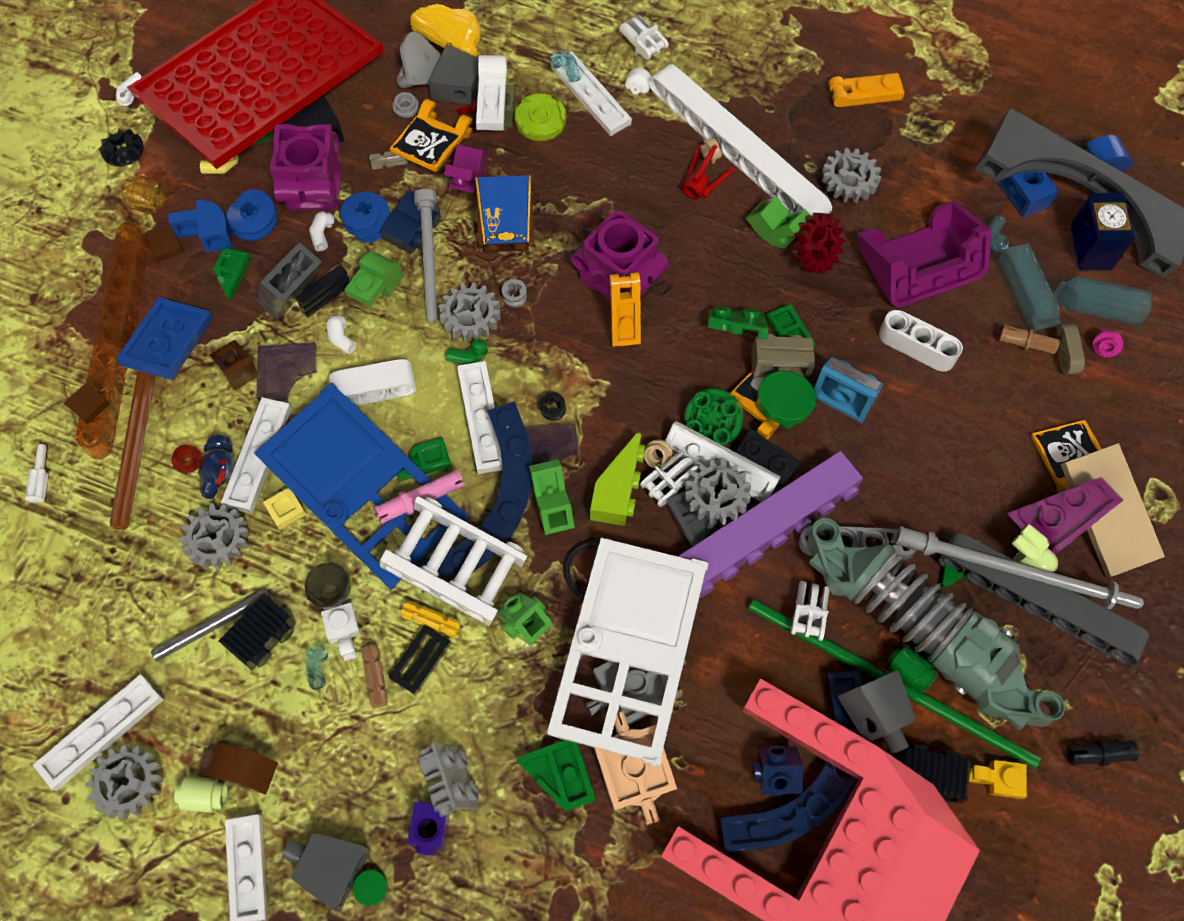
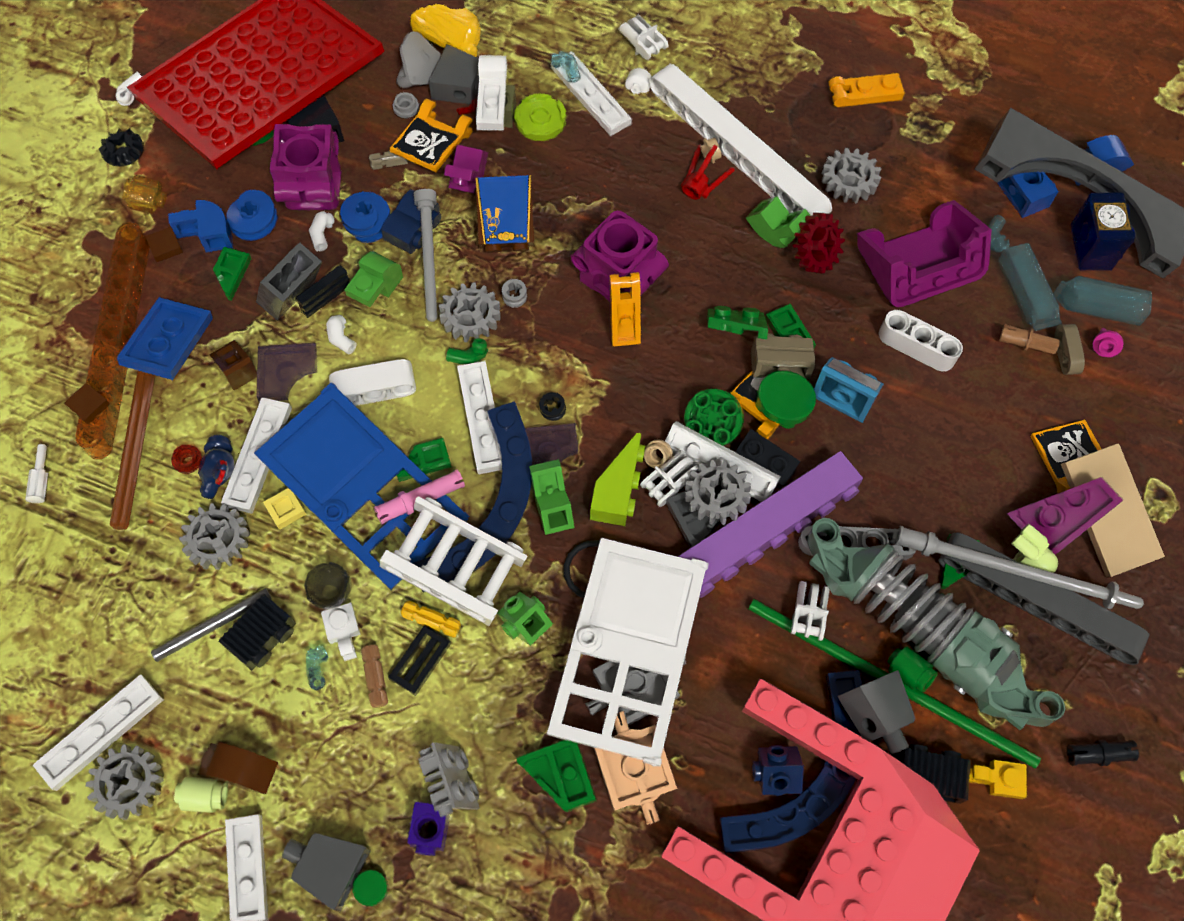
(207, 168): light yellow arm -> none

